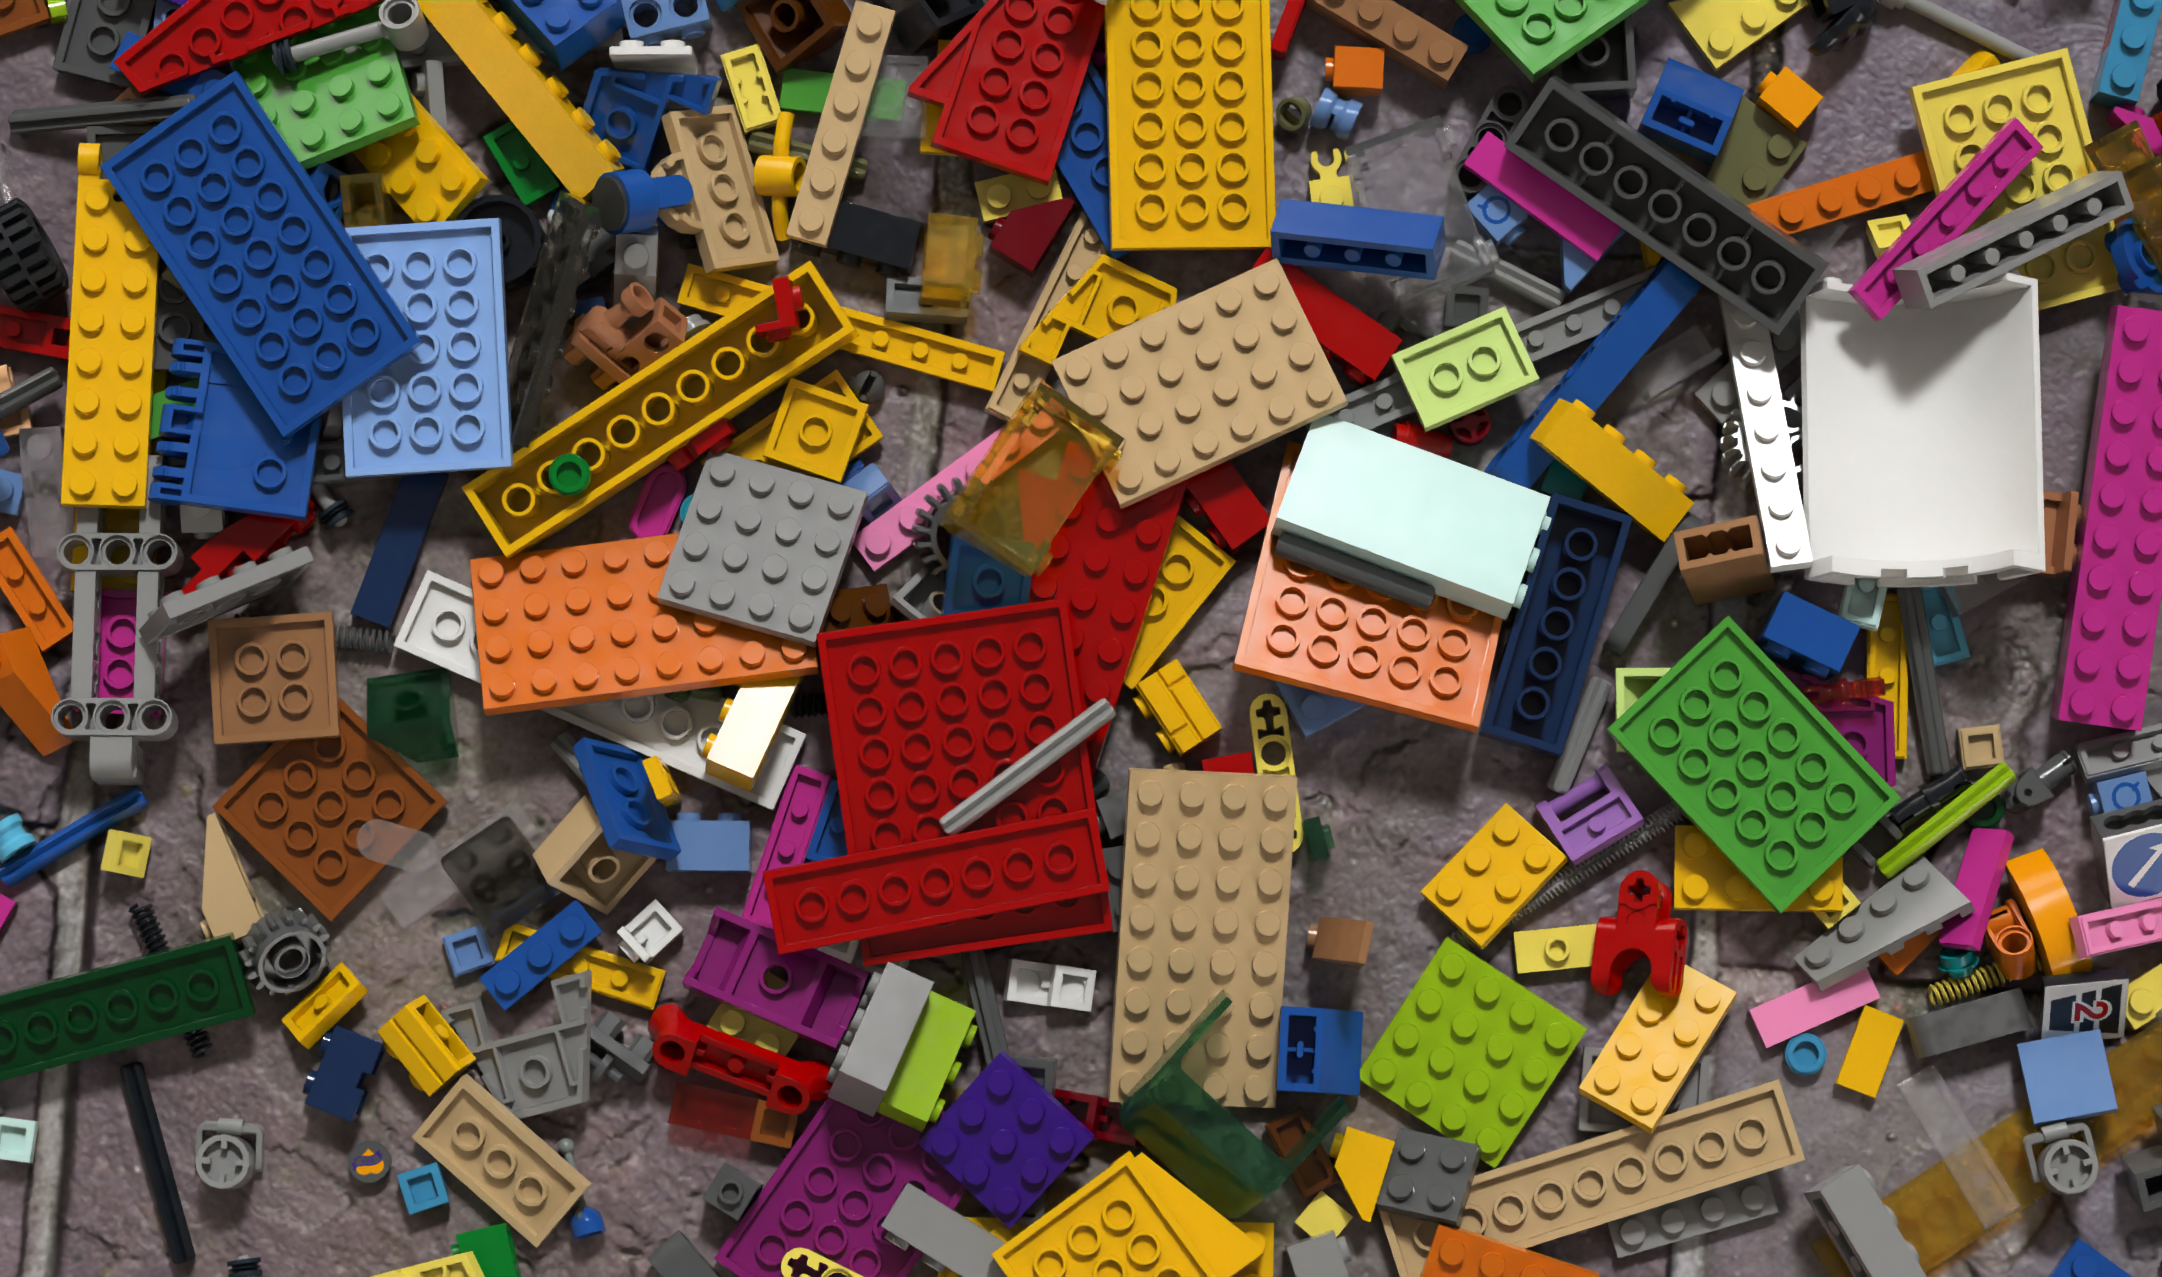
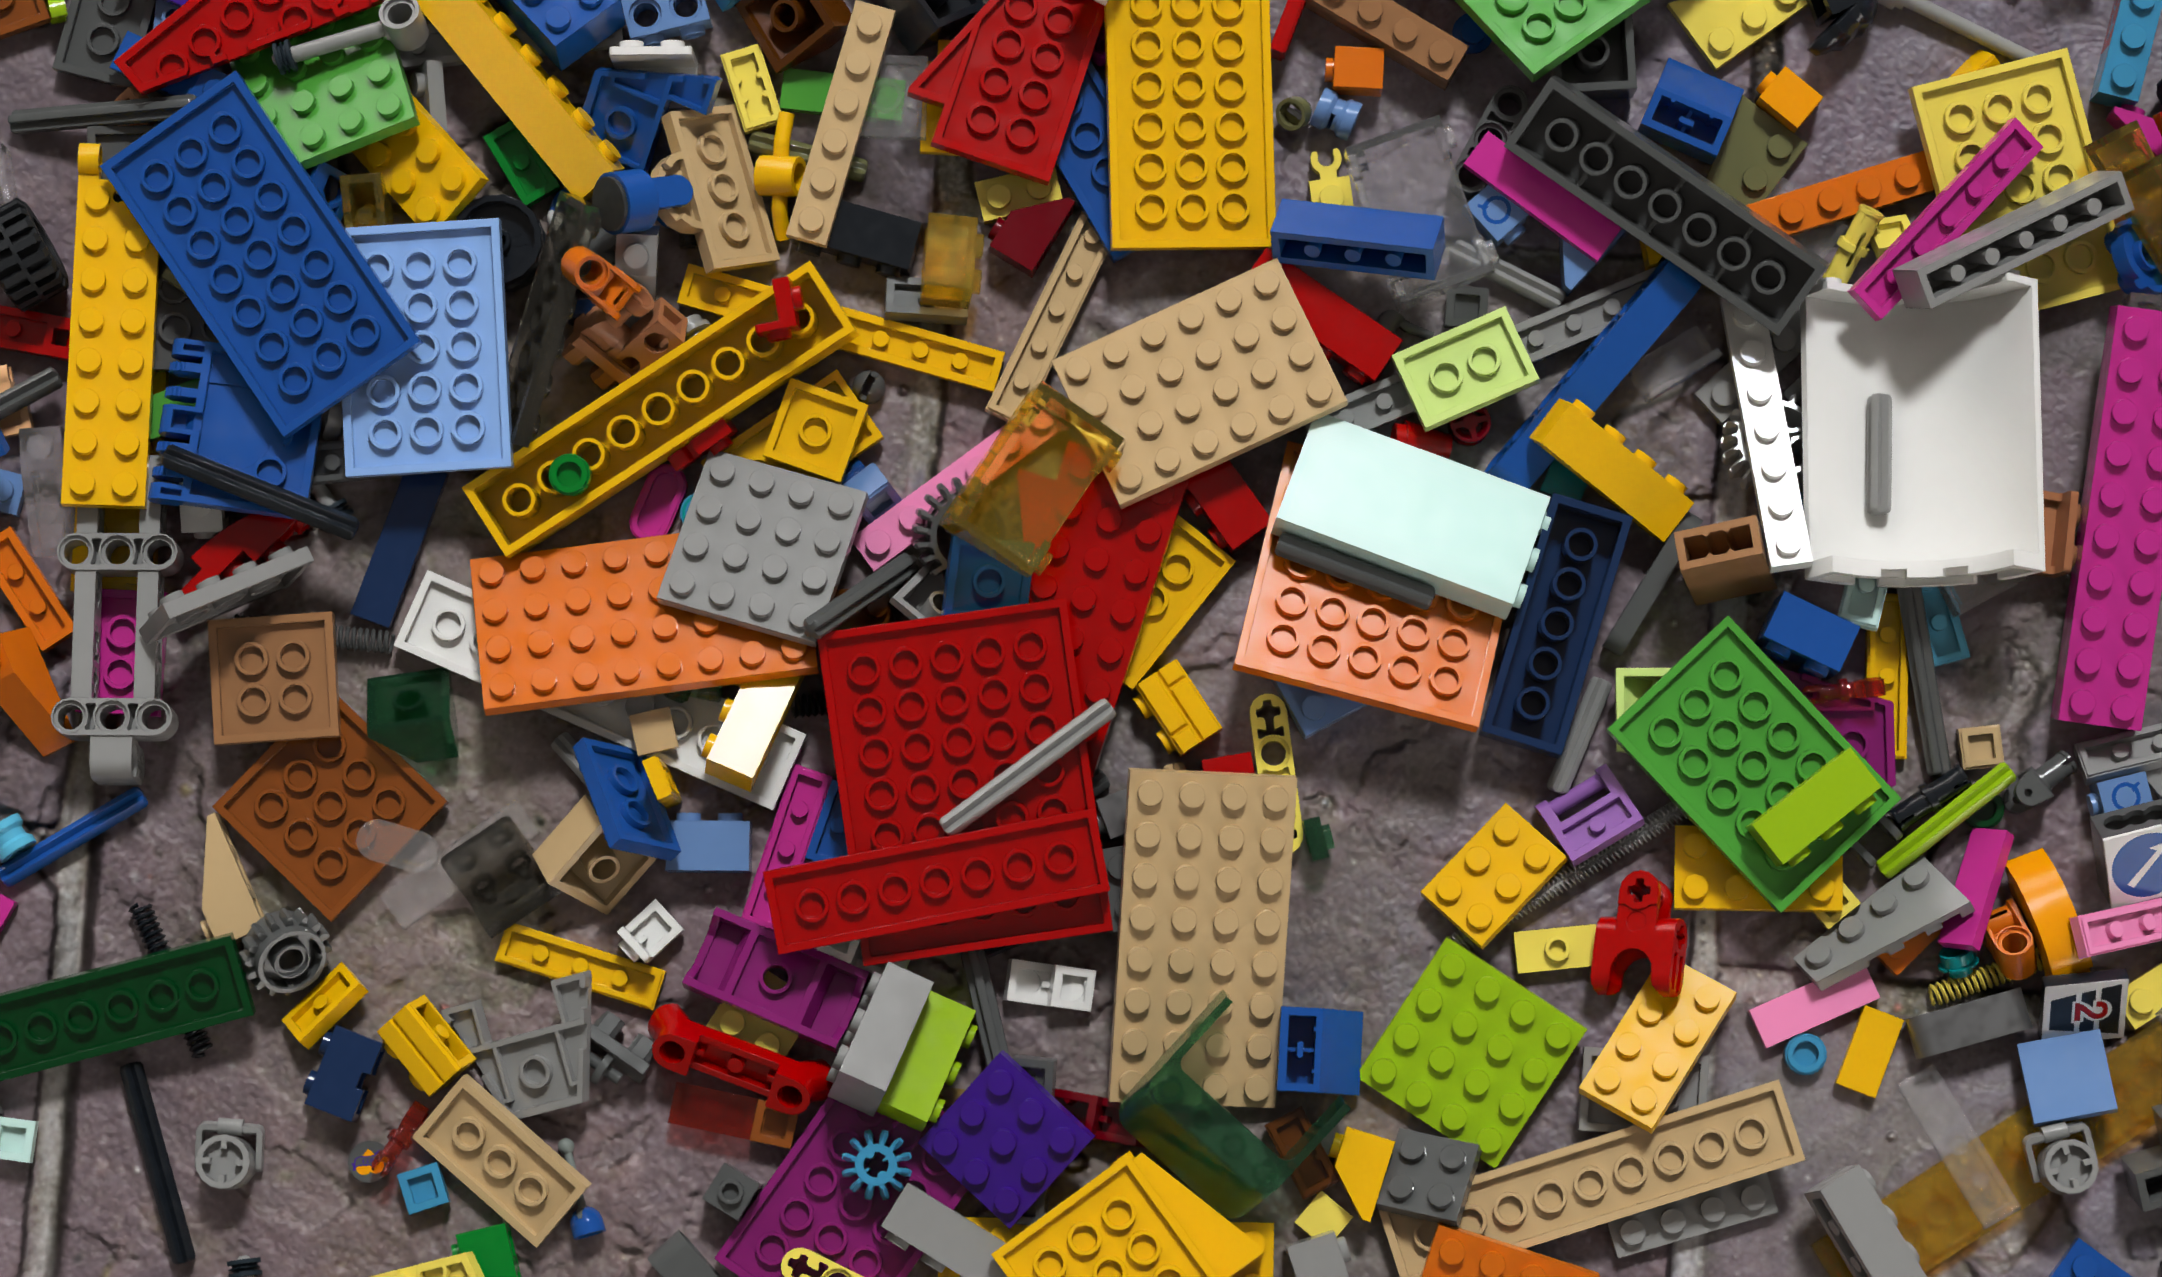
(126, 853): light yellow plate -> none
(260, 492): none -> black axle
(401, 1137): none -> clear red piece
(468, 950): medium blue tile -> none
(541, 955): blue plate -> none
(604, 284): none -> orange piece
(654, 731): none -> tan tile
(860, 596): none -> dark grey axle
(870, 1152): none -> dark azure gear
(1098, 304): yellow wing -> none
(1340, 941): medium nougat slope -> none
(1815, 808): none -> lime brick
(1854, 243): none -> light yellow pin
(1879, 454): none -> light grey axle

